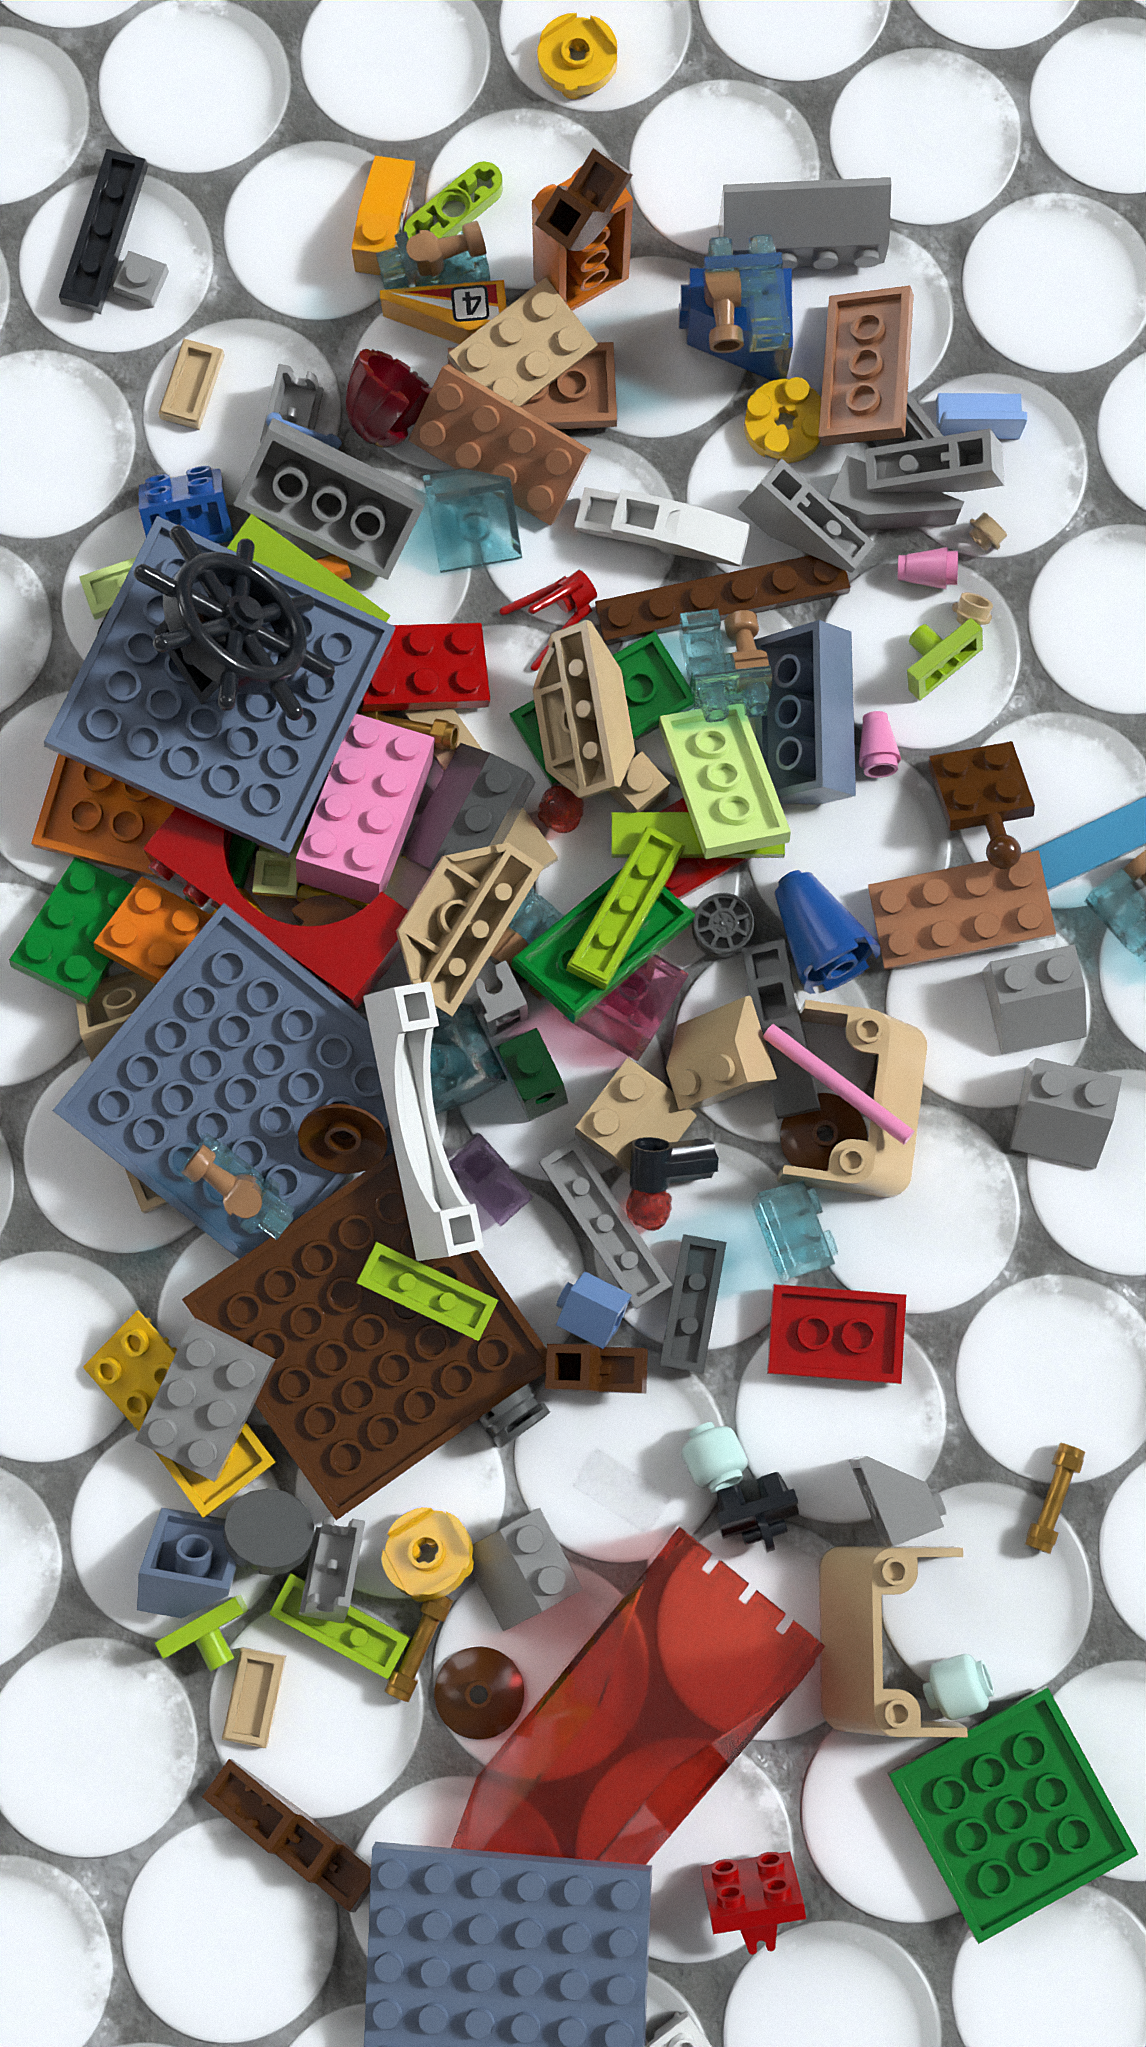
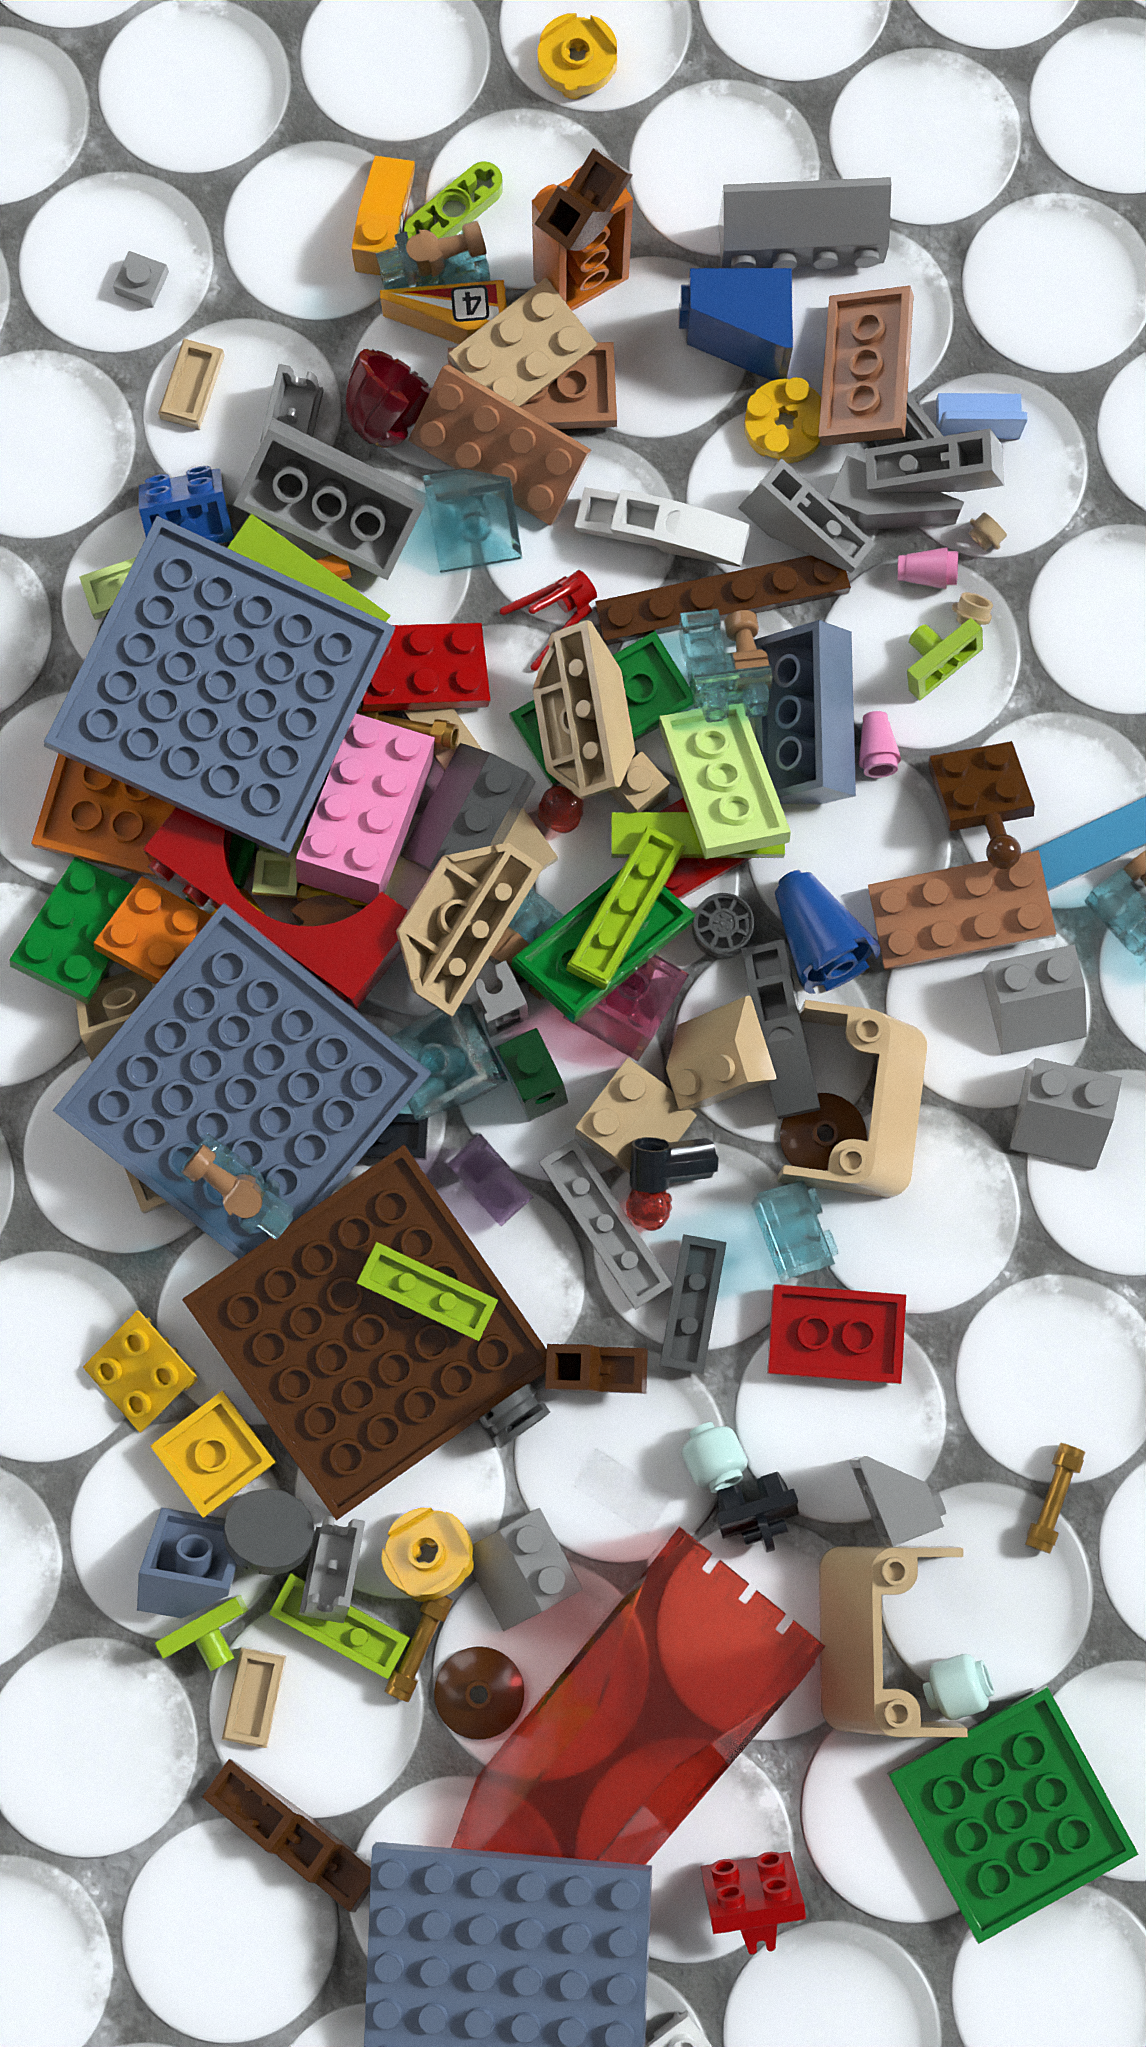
(103, 231): black plate -> none
(205, 1399): light grey plate -> none
(222, 637): black piece -> none
(330, 439): medium blue hinge -> none
(342, 1138): reddish brown dish -> none
(436, 1208): white arch -> none
(592, 1309): medium blue brick -> none
(748, 282): clear light blue hips -> none
(838, 1084): bright pink bar -> none

